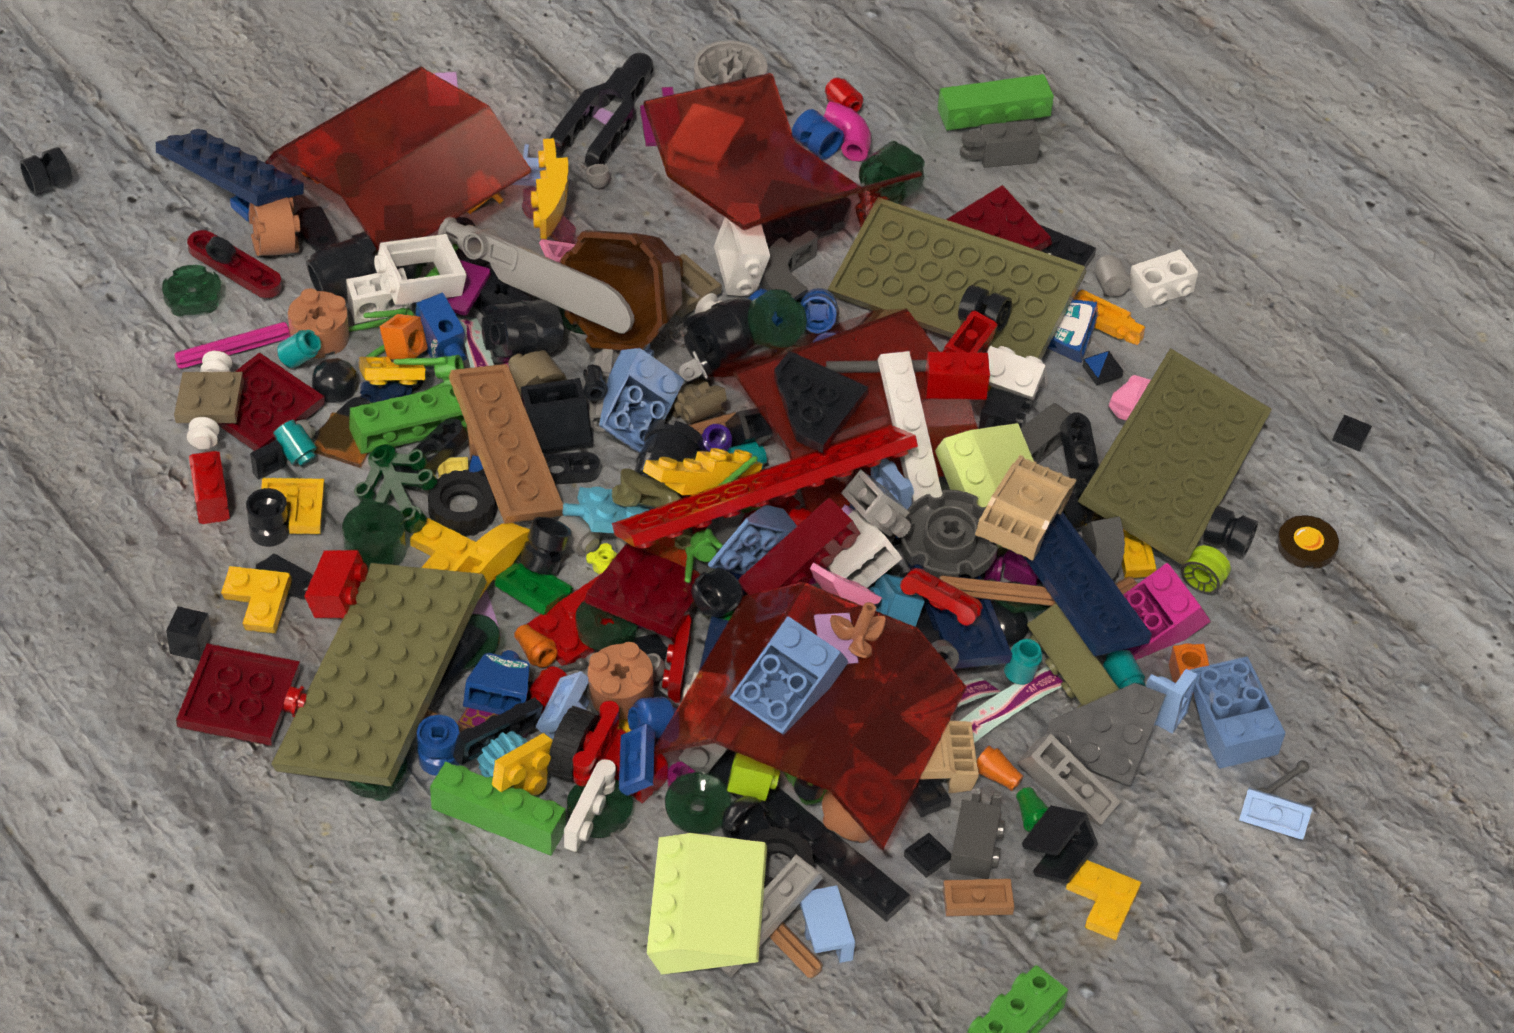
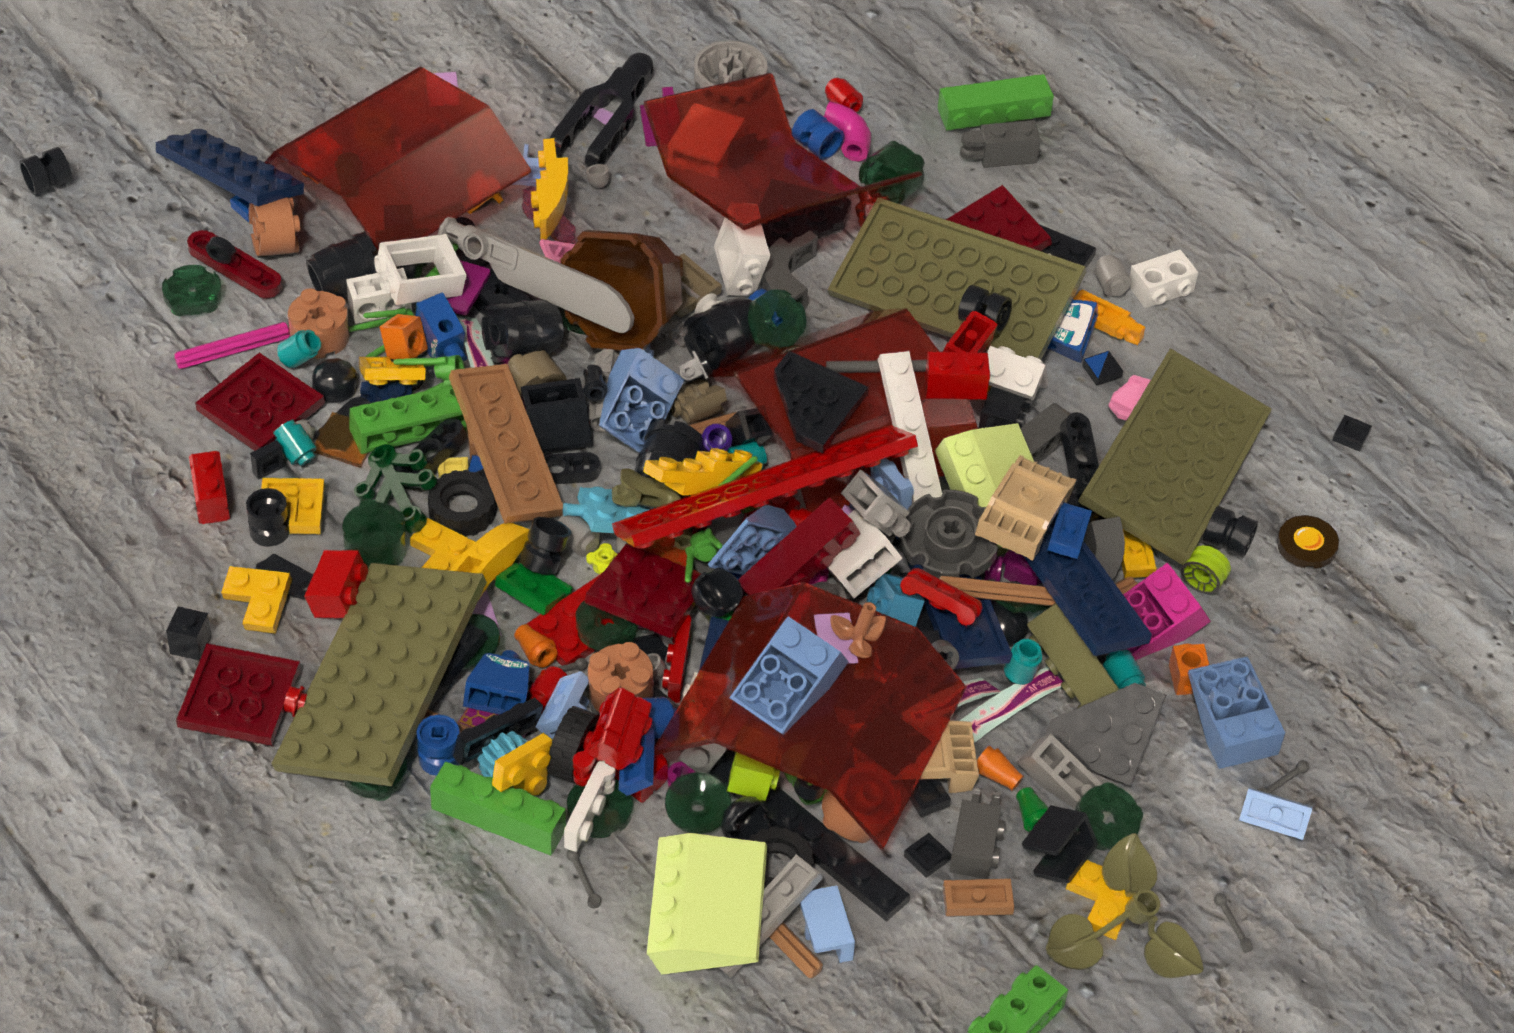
(209, 399): dark tan plate -> none
(315, 227): black piece -> none
(593, 900): none -> dark grey hinge
(620, 729): none -> red brick
(820, 310): blue wheel -> none
(843, 587): bright pink slope -> none
(1069, 530): none -> blue plate
(1119, 804): none -> clear green plate
(1131, 869): none -> olive plant
(1177, 699): light blue panel -> none

